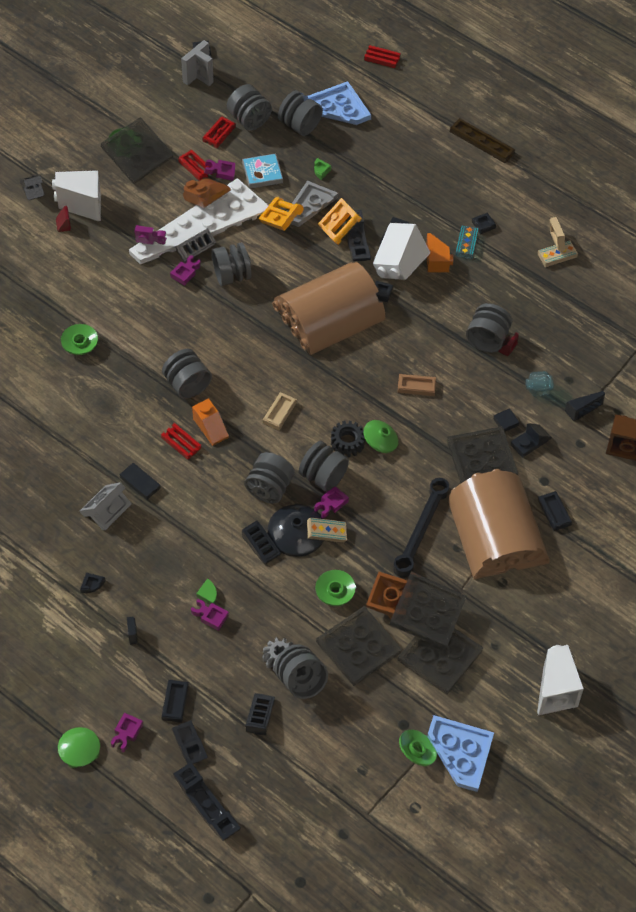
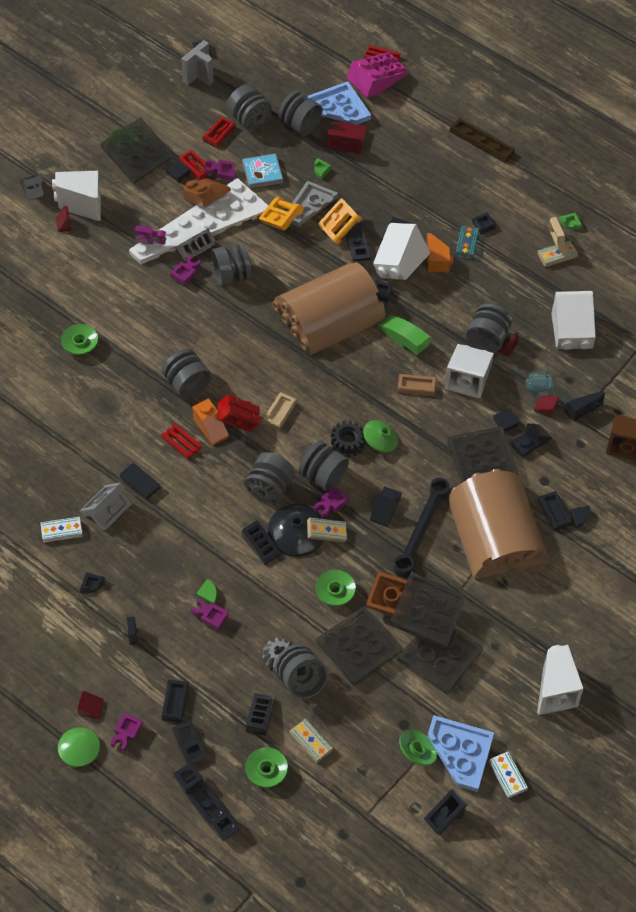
(61, 529): none -> white tile
(90, 705): none -> dark red slope
(178, 170): none -> black tile
(239, 413): none -> red brick
(262, 759): none -> bright green dish
(311, 740): none -> tan tile
(346, 137): none -> dark red bracket
(376, 73): none -> dark pink slope
(385, 506): none -> black slope
(405, 334): none -> bright green slope
(446, 811): none -> black slope
(468, 370): none -> white slope
(508, 775): none -> white tile
(547, 404): none -> dark red slope
(571, 221): none -> bright green tile
(573, 320): none -> white slope
(580, 515): none -> black tile

